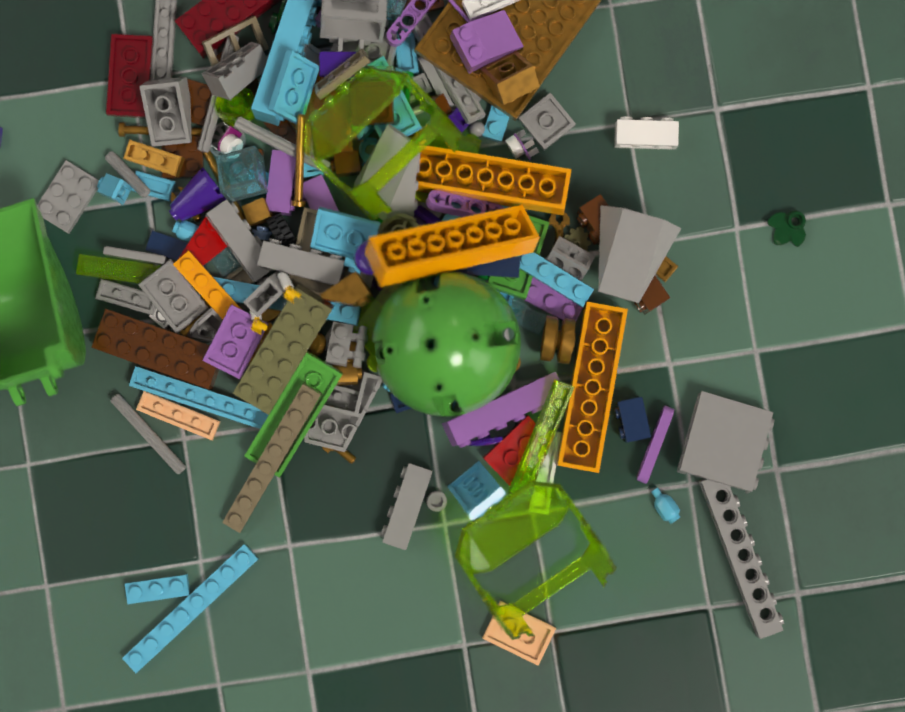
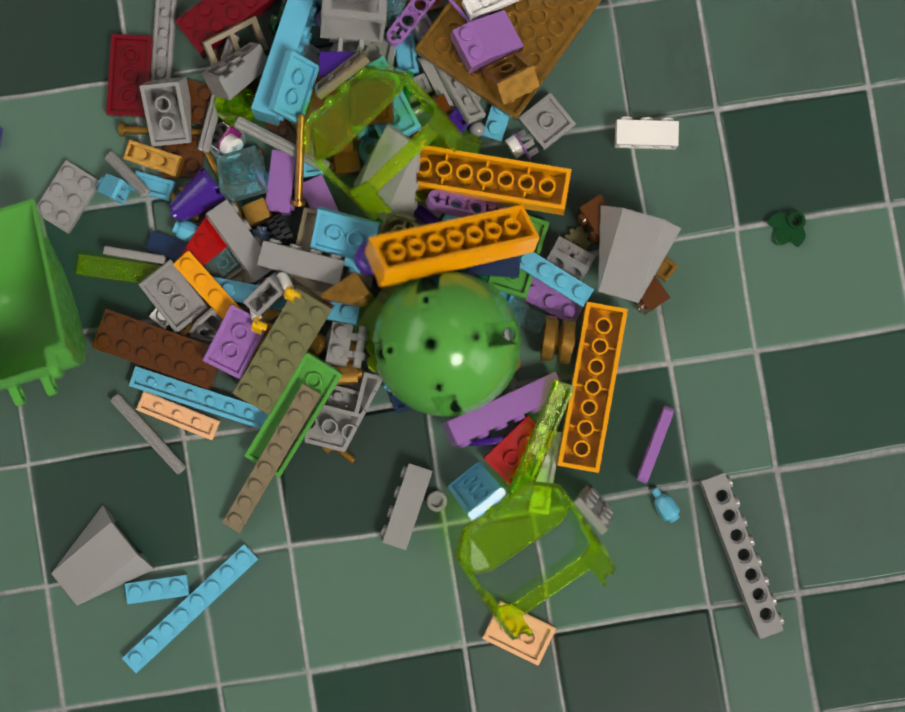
(99, 560): none -> light grey wedge
(125, 297): light grey tile -> none
(559, 228): pearl gold bar -> none
(594, 509): none -> light grey plate
(632, 420): dark blue brick -> none
(726, 441): light grey panel -> none

